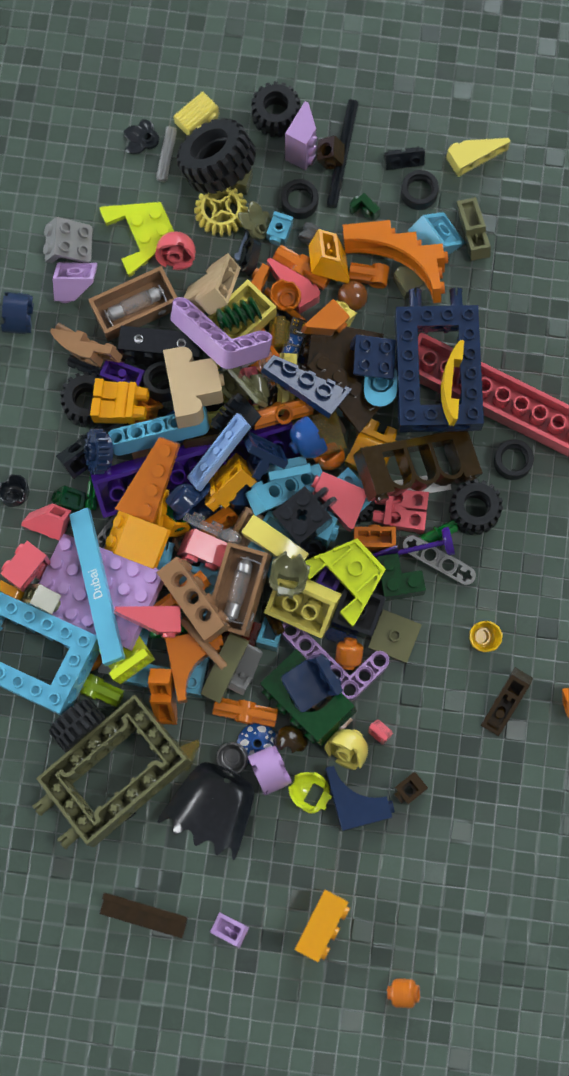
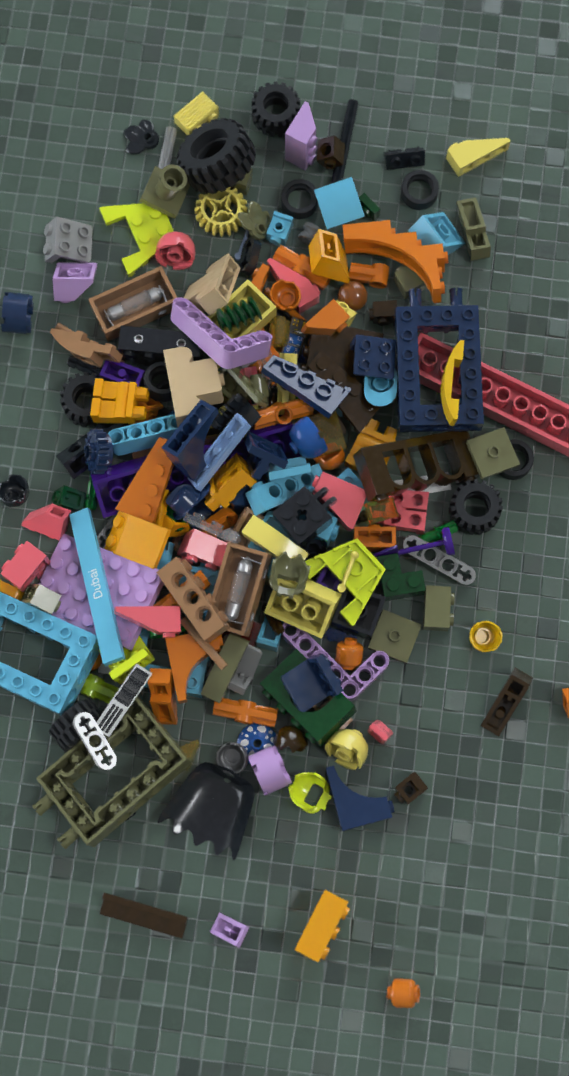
(97, 758): none -> white beam
(123, 699): none -> sticker
(166, 190): none -> olive plant
(187, 442): none -> dark blue arch
(339, 202): none -> medium azure slope
(341, 587): none -> light yellow hinge
(379, 512): none -> clear yellow slope
(383, 312): none -> dark brown brick
(437, 608): none -> olive brick
(492, 453): none -> olive plate

